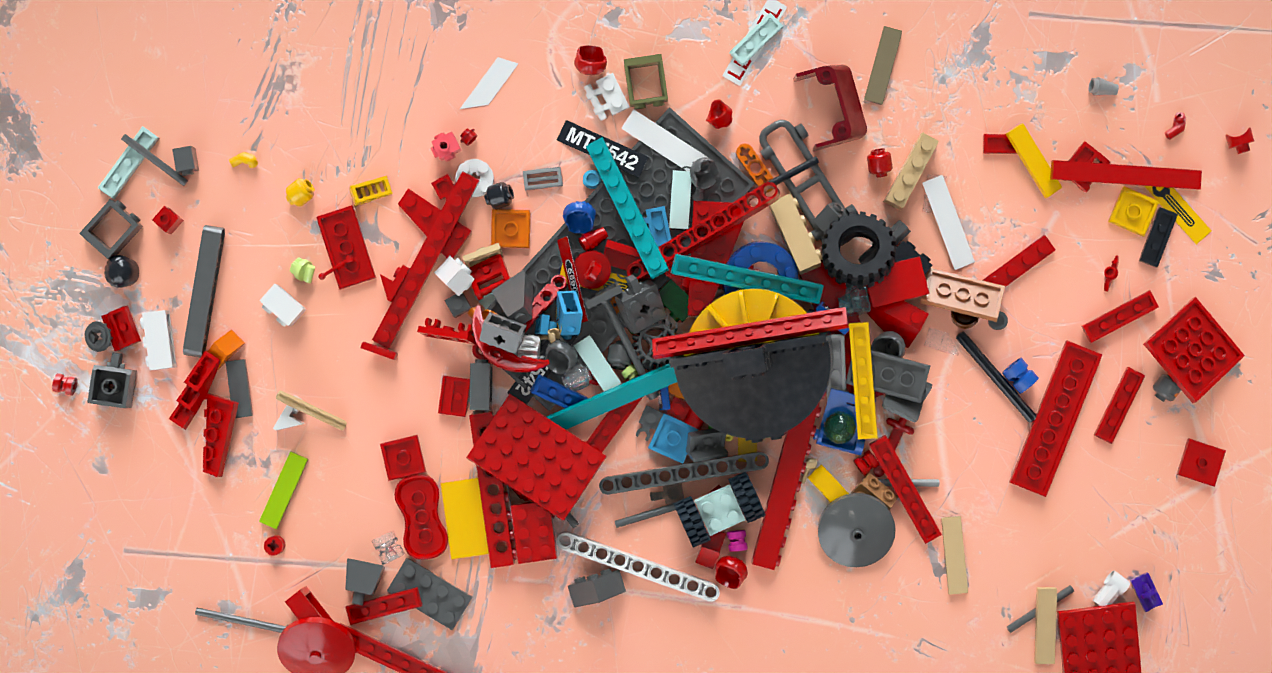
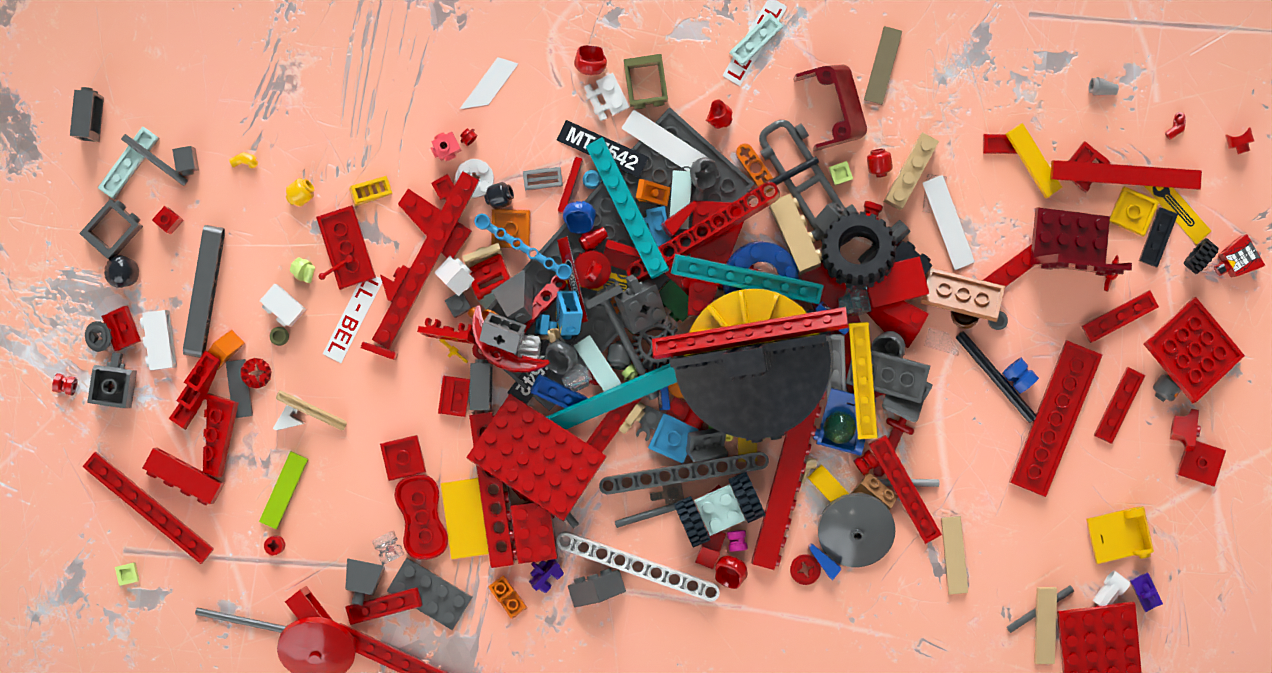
(86, 115): none -> dark grey window
(127, 573): none -> yellowish green plate
(148, 507): none -> red plate
(182, 475): none -> red brick
(251, 380): none -> red gear
(279, 336): none -> olive plate
(352, 319): none -> white sticker
(453, 351): none -> yellow piece
(483, 222): none -> dark azure bar
(507, 597): none -> orange slope
(542, 572): none -> dark purple hips
(570, 184): none -> red tile
(635, 415): none -> tan plate
(652, 193): none -> orange slope
(673, 223): none -> red slope
(800, 577): none -> red gear
(828, 565): none -> blue slope
(840, 173): none -> yellowish green plate
(871, 207): none -> red wheel
(1072, 242): none -> dark red bracket
(1122, 534): none -> yellow door
(1186, 429): none -> red brick
(1201, 256): none -> black tyre
(1239, 258): none -> torso

